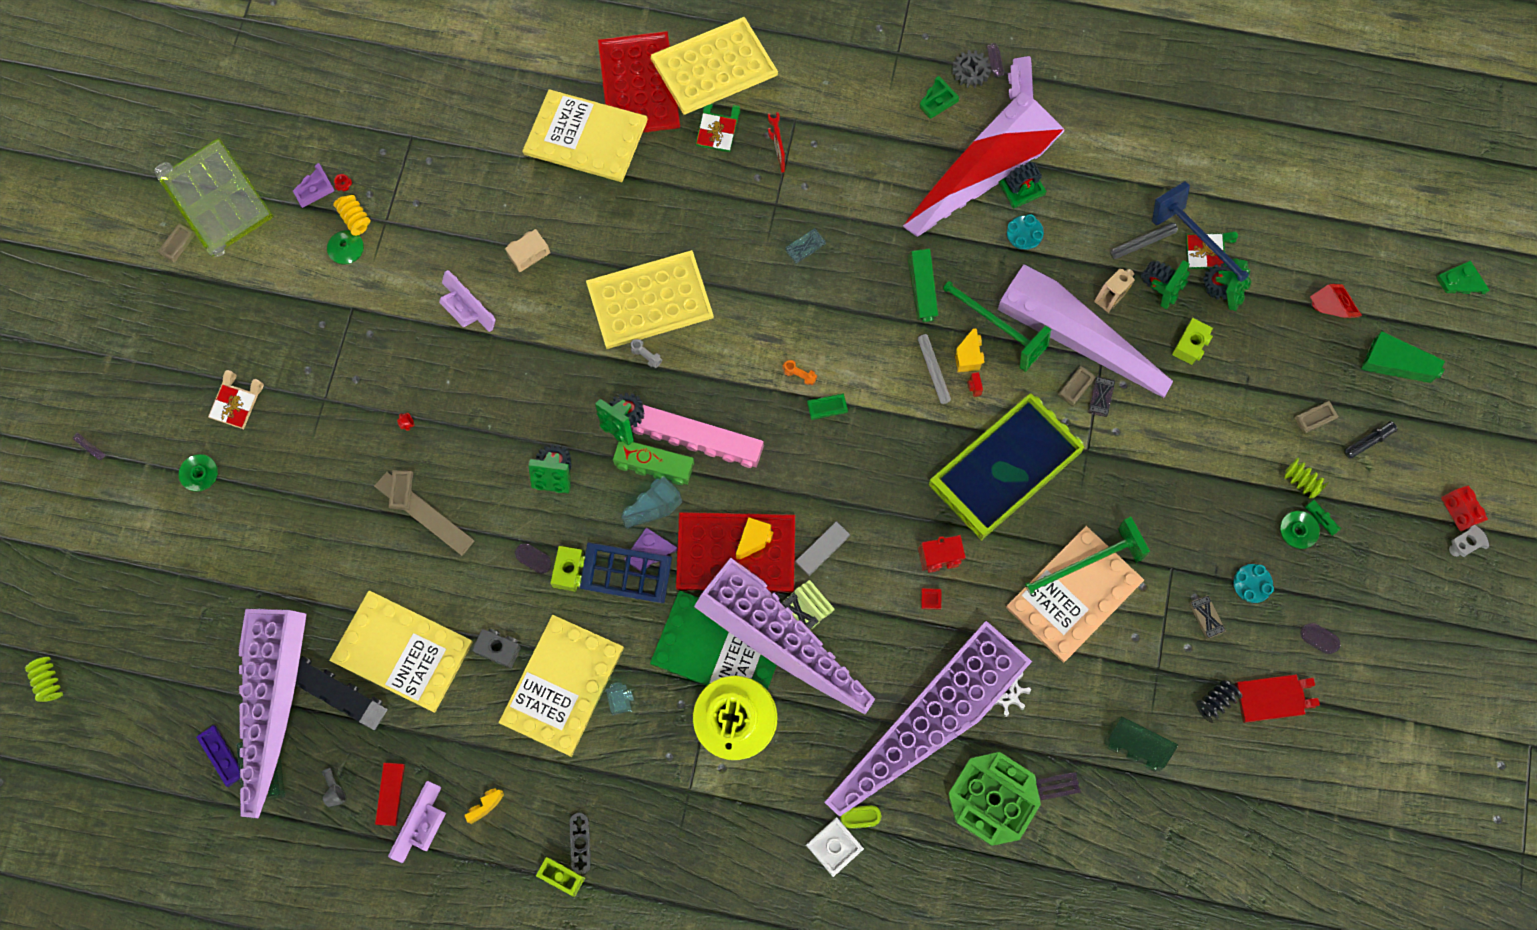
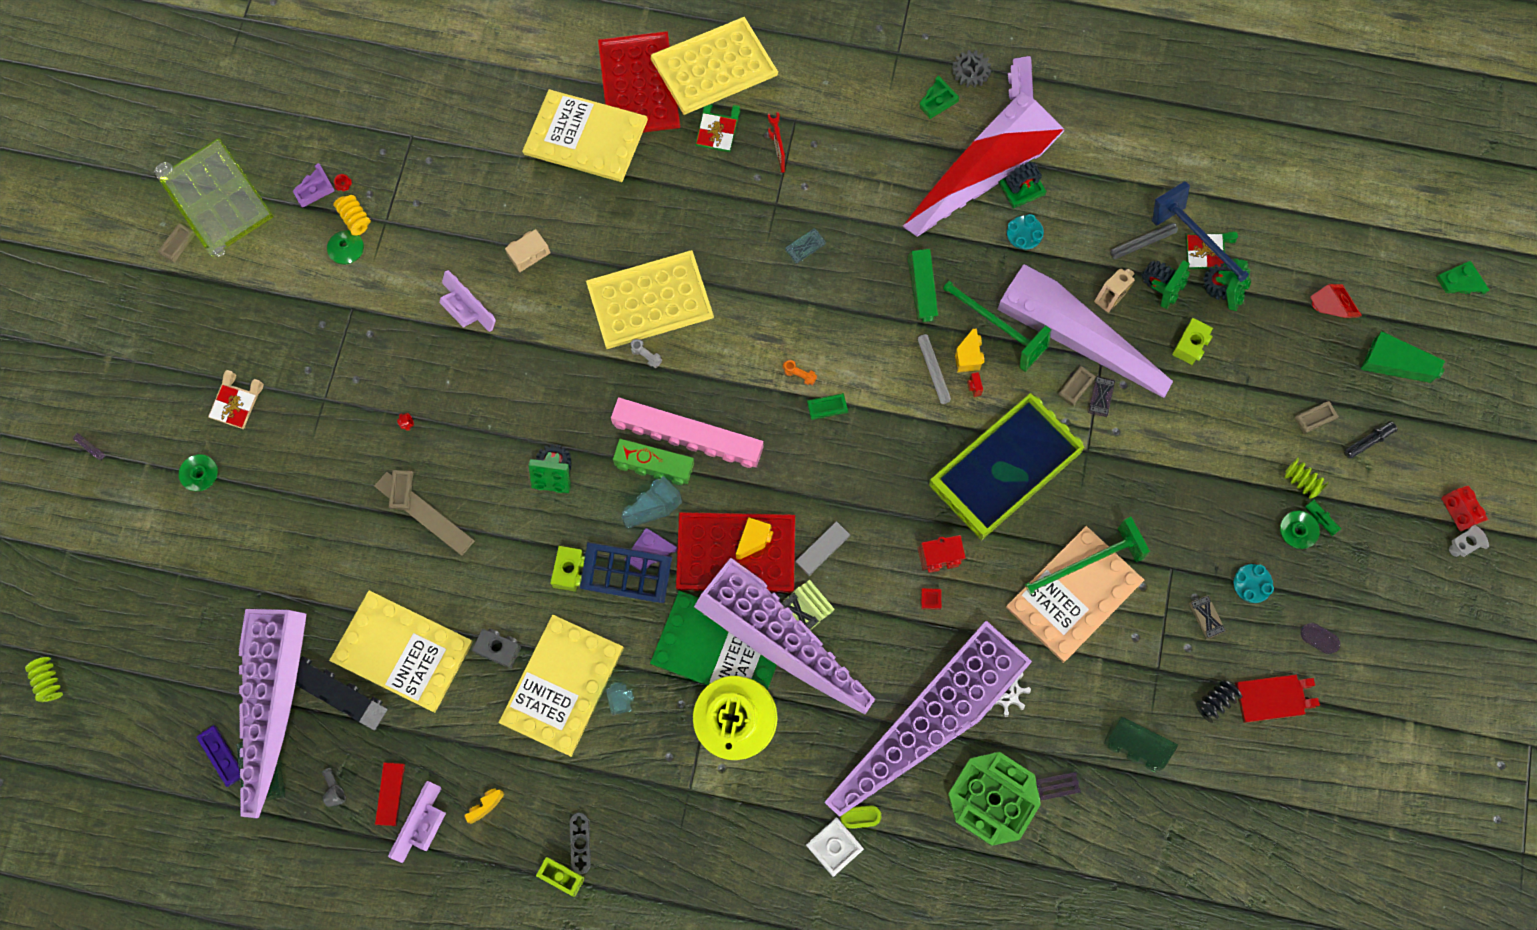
(533, 558): clear purple tile -> none
(620, 416): green plate -> none
(995, 60): clear purple tile -> none

